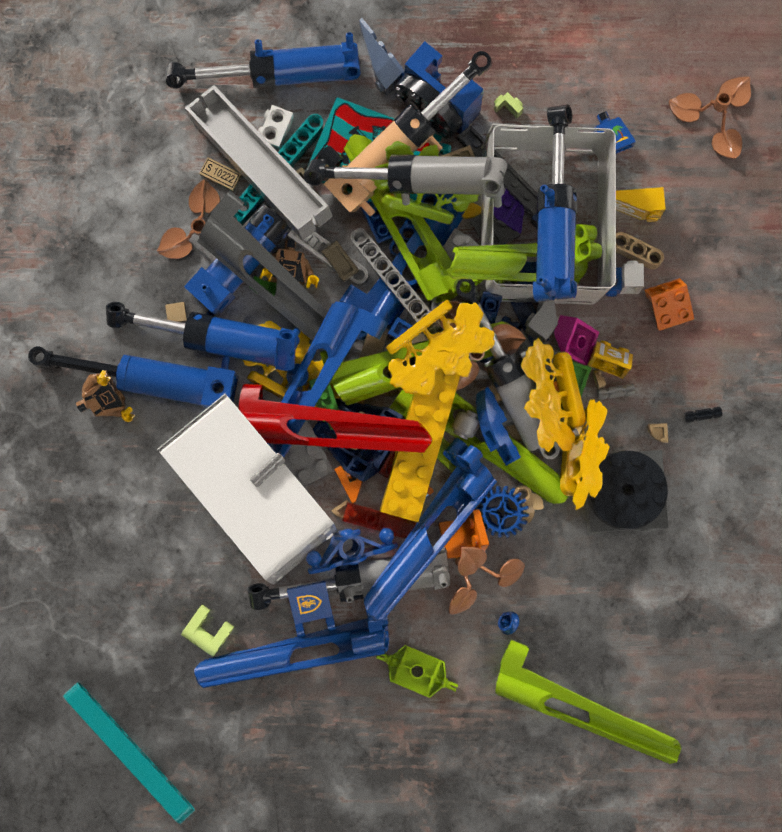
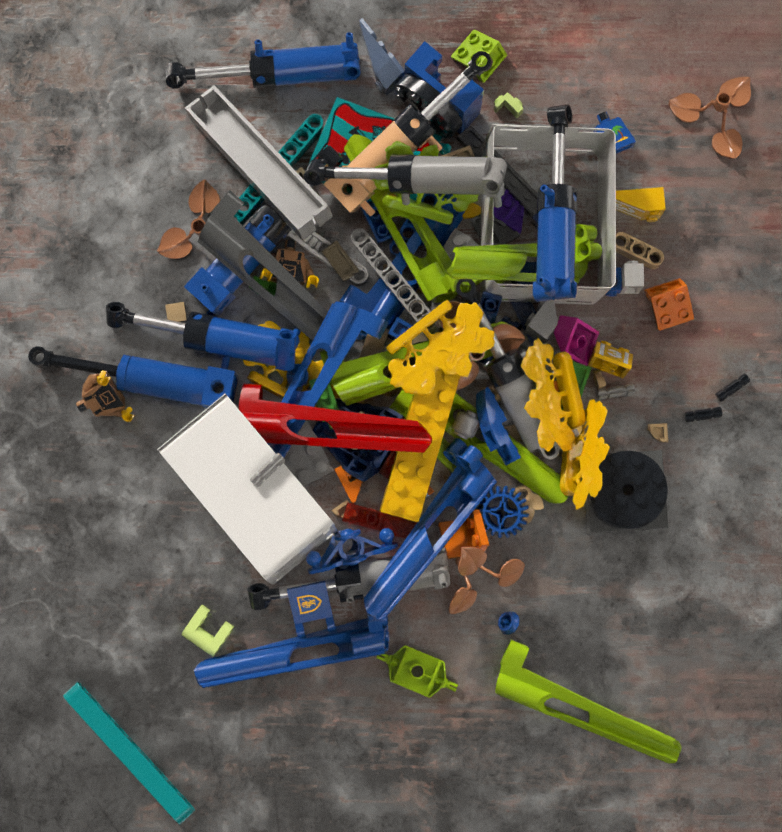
(220, 174): tan tile -> none
(279, 129): white brick -> none
(478, 42): none -> lime bracket
(732, 387): none -> black axle

